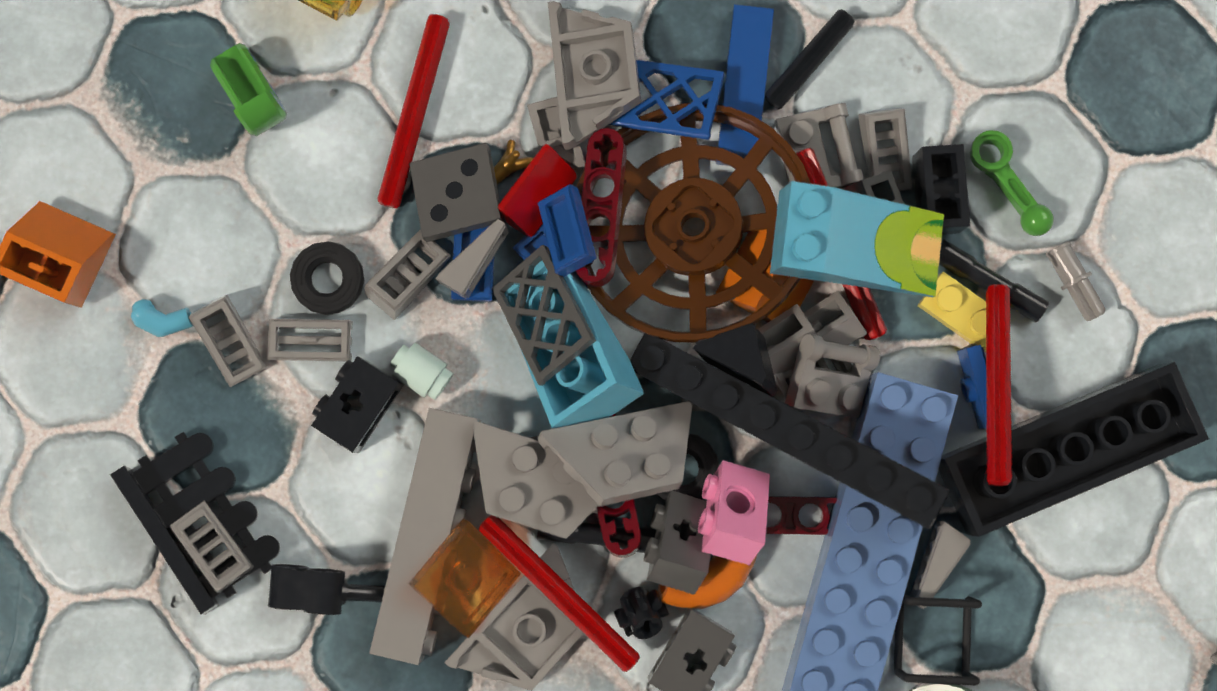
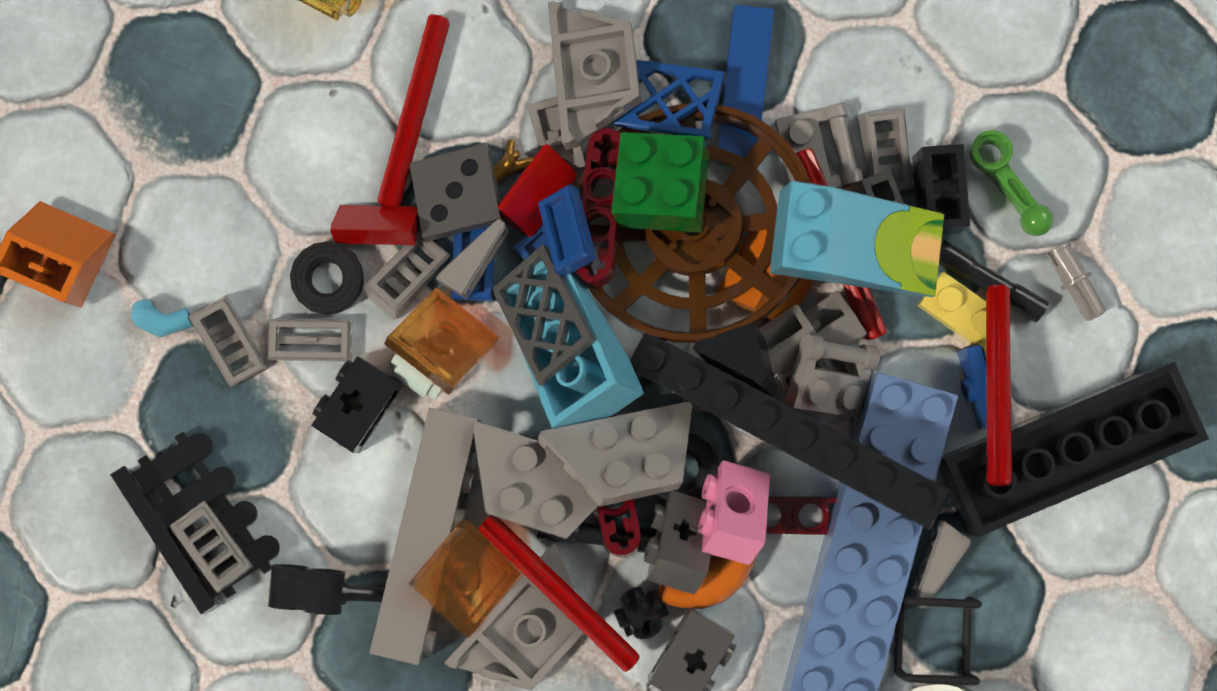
(248, 89): bright green animal -> none
(375, 225): none -> red slope
(441, 340): none -> clear orange tile
(660, 182): none -> green brick
(809, 59): black axle -> none

